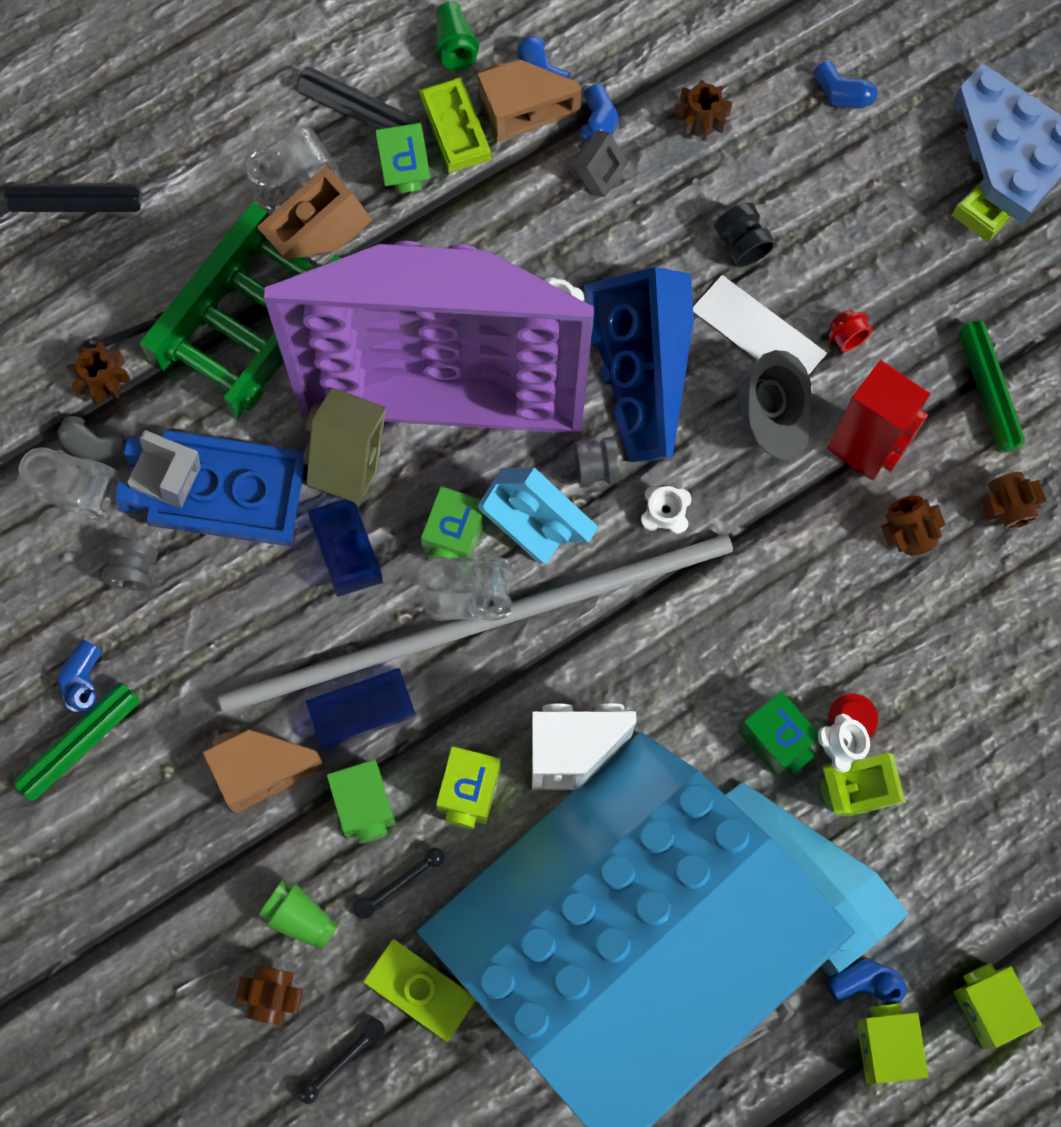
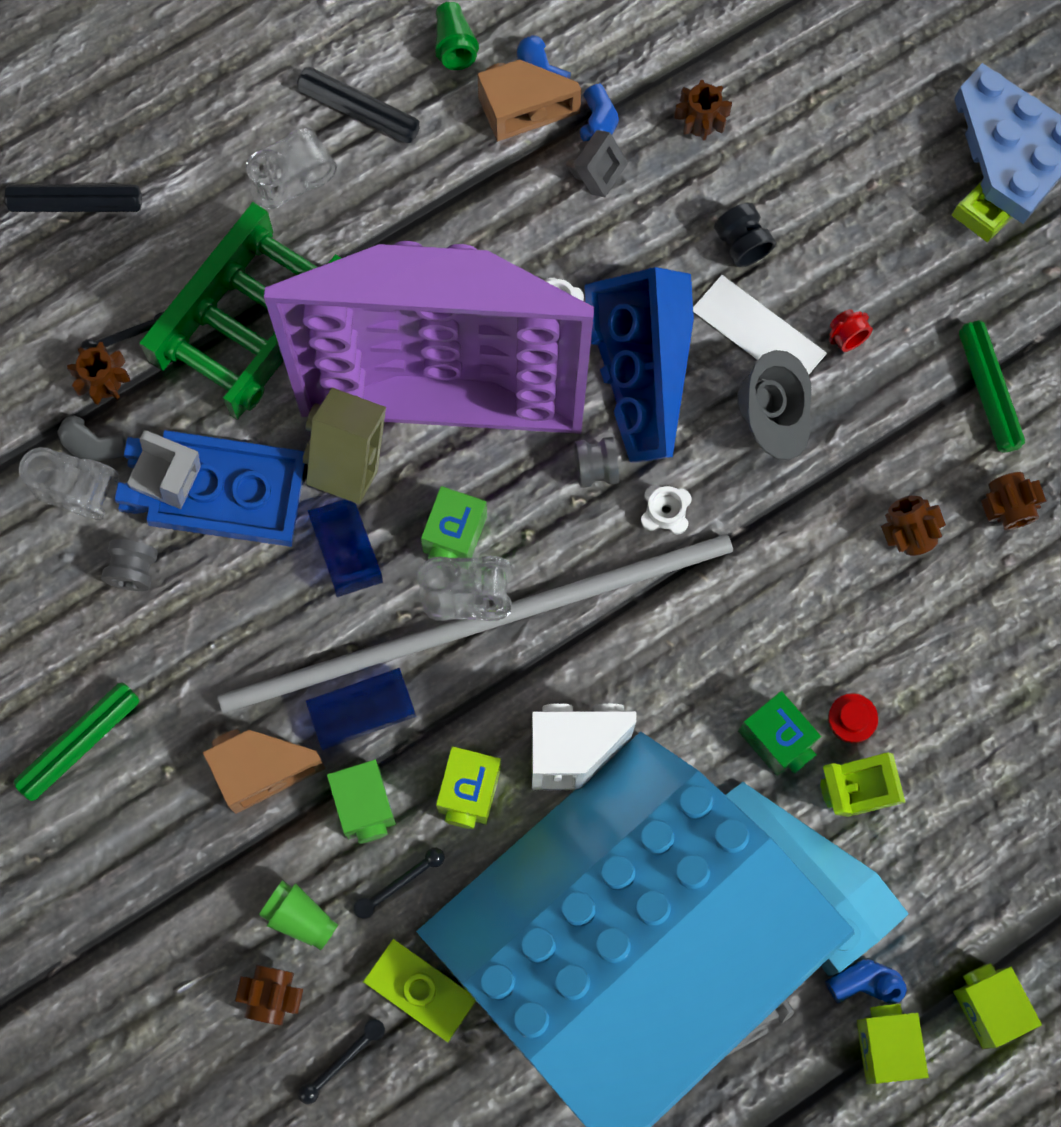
(75, 679): blue arm -> none
(315, 218): medium nougat slope -> none
(403, 157): bright green brick -> none
(455, 125): lime plate -> none
(534, 512): medium azure bracket -> none
(844, 91): blue arm -> none
(844, 742): white plate -> none
(880, 421): red brick -> none

